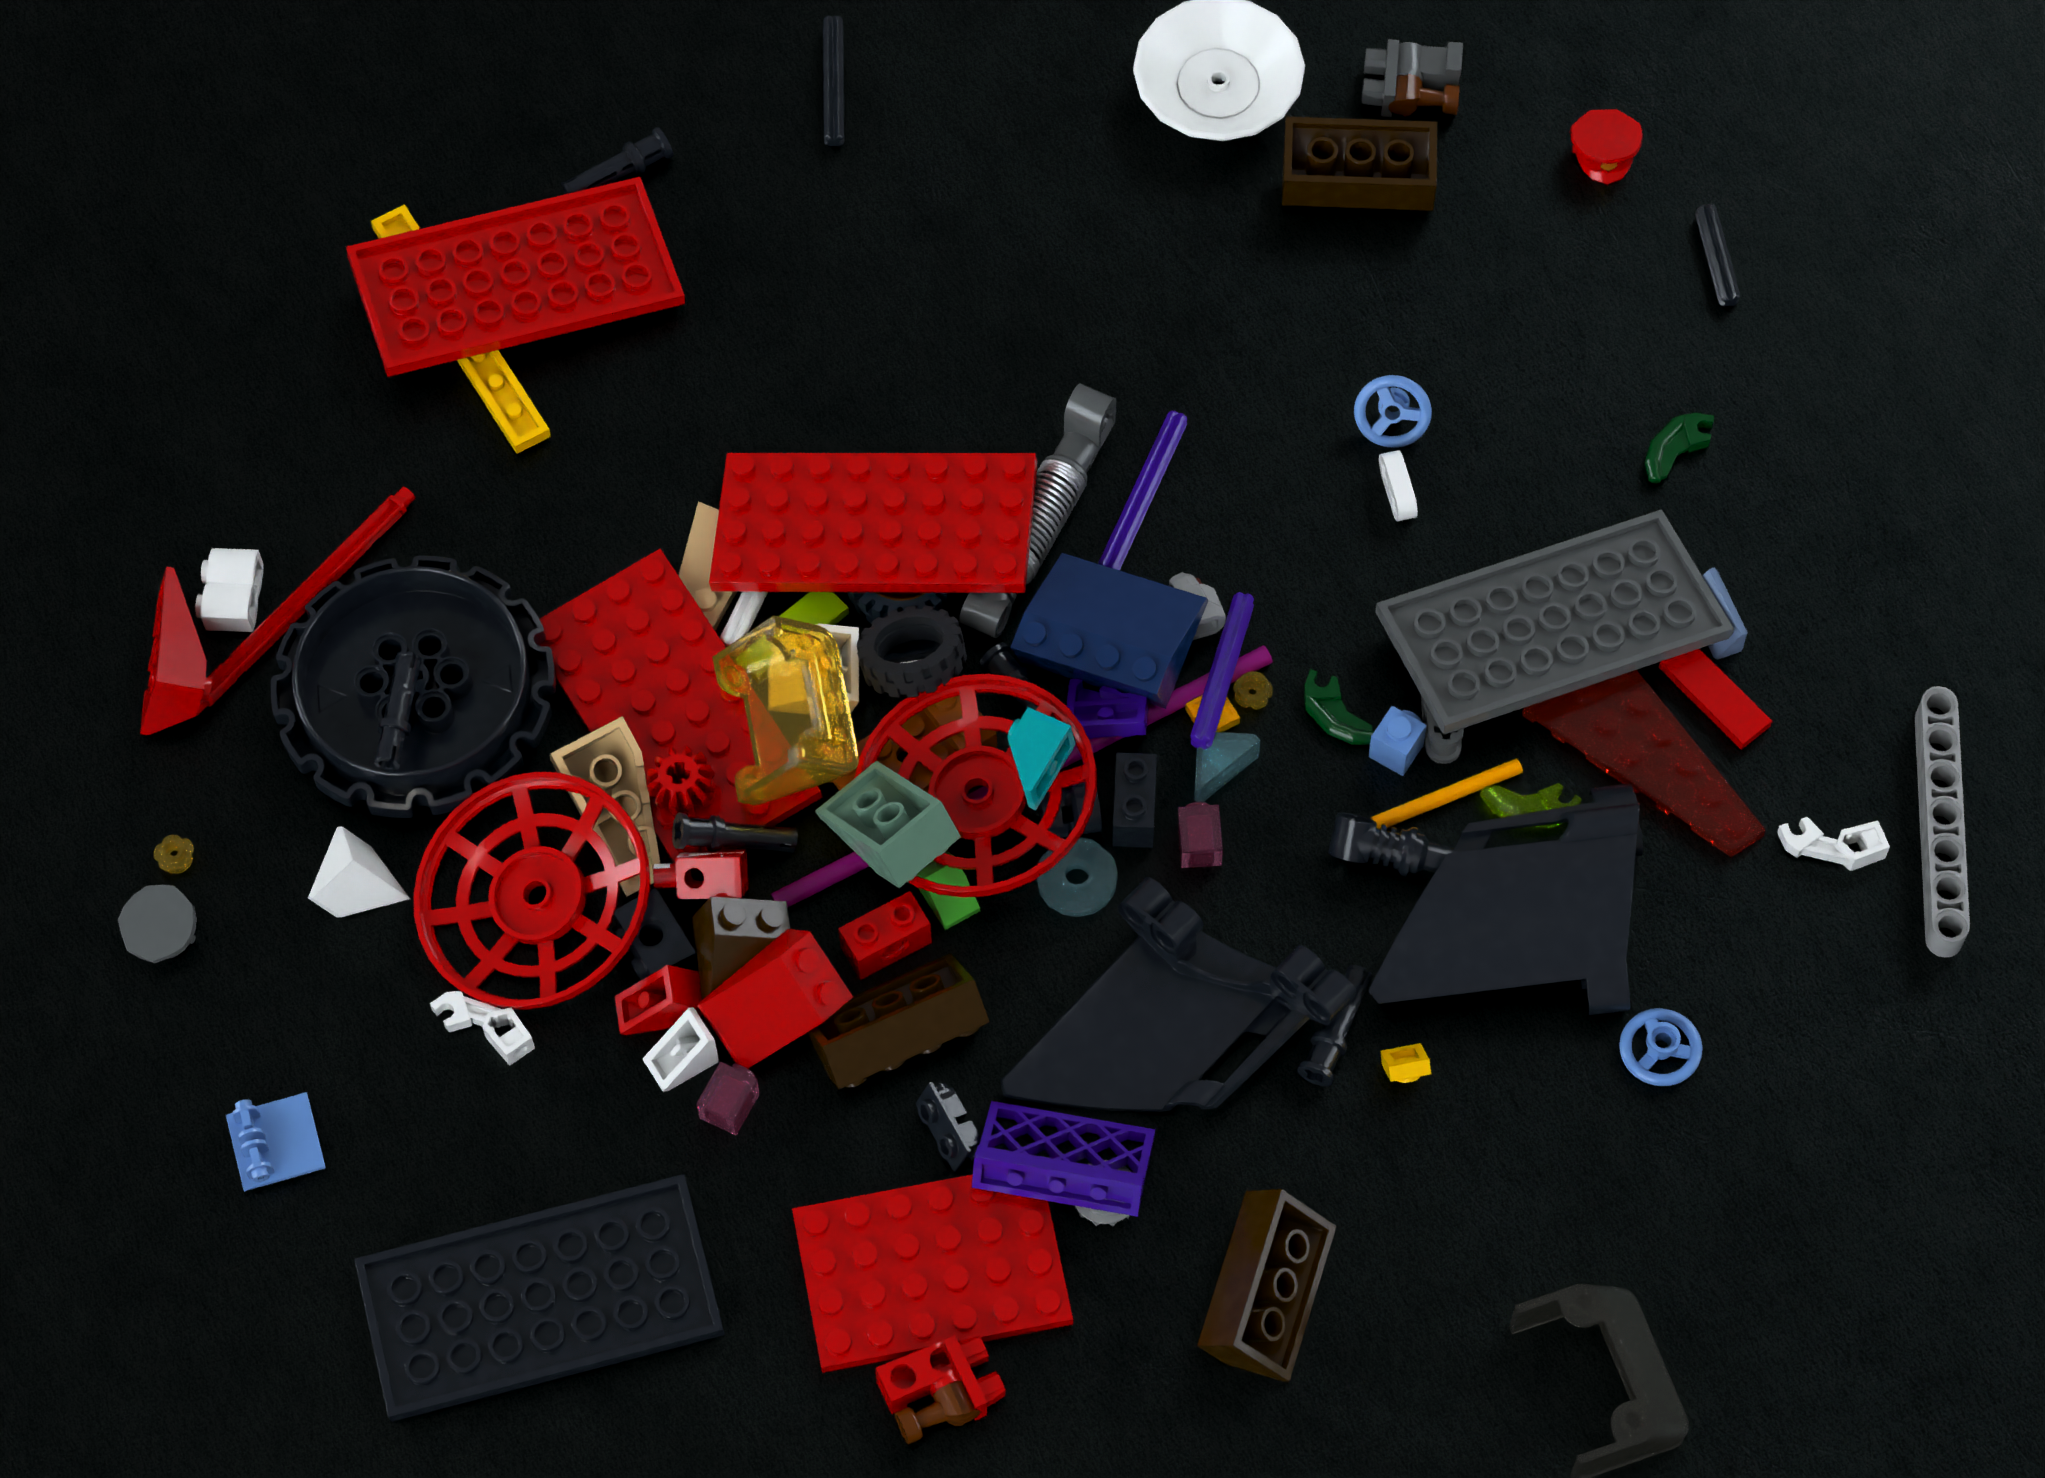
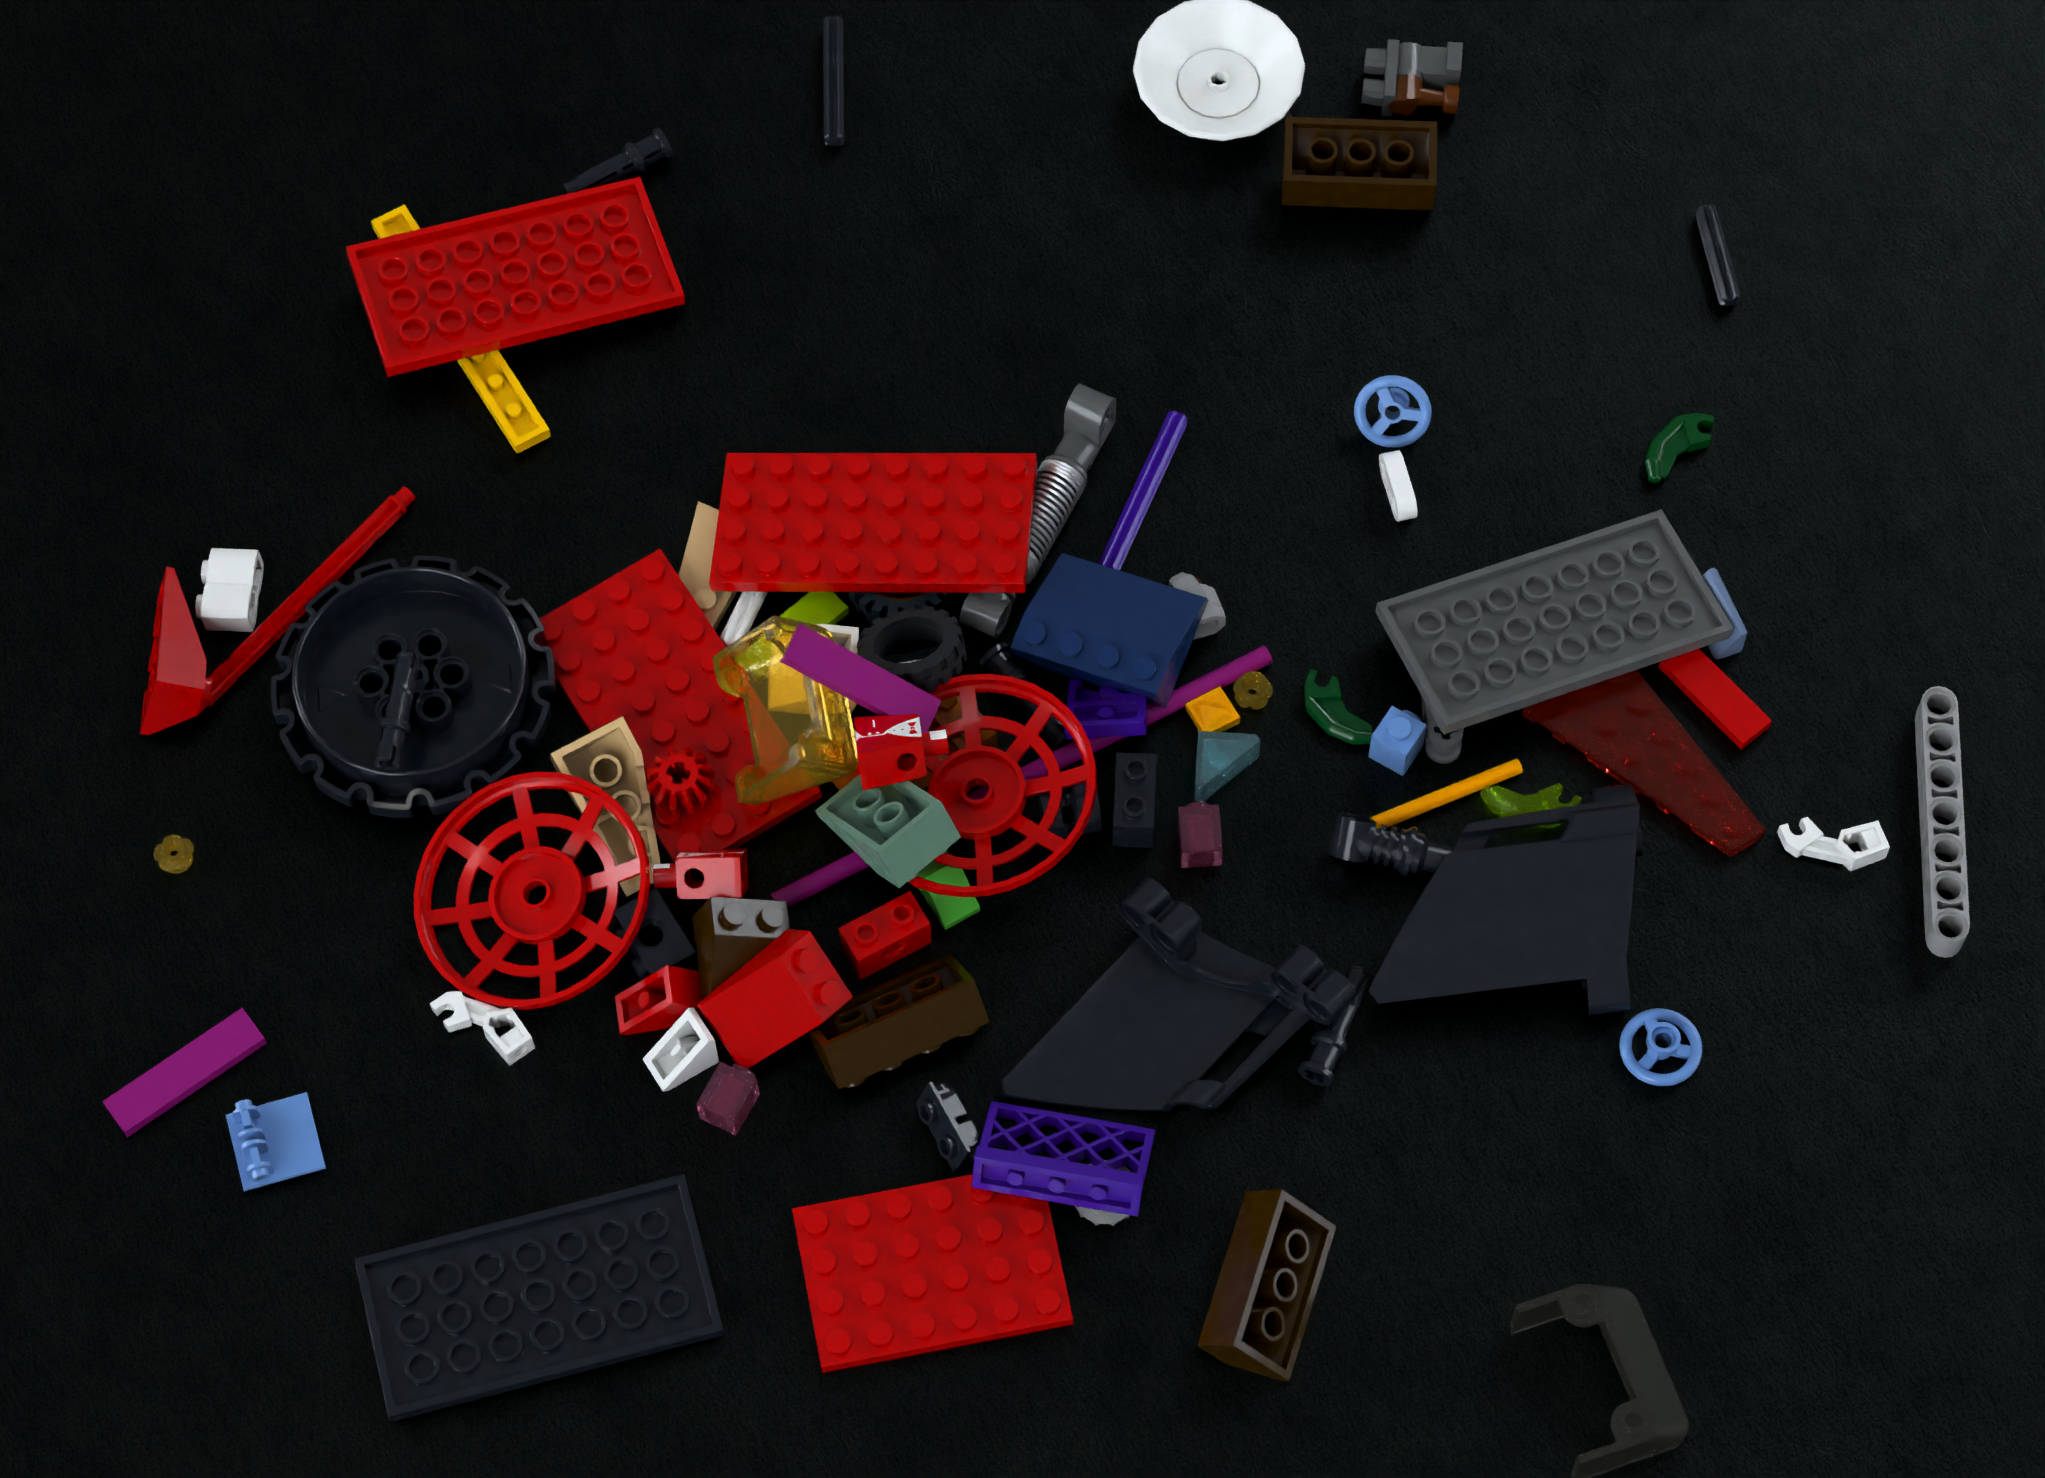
(157, 923): dark grey hat -> none
(184, 1072): none -> magenta tile
(353, 878): white slope -> none
(717, 833): black pin -> none
(857, 677): none -> magenta tile
(894, 748): none -> red torso
(946, 1375): red hips -> none
(1039, 751): teal slope -> none
(1080, 898): clear light blue tile -> none
(1222, 671): dark purple axle -> none
(1405, 1063): yellow plate -> none
(1606, 144): red hat -> none

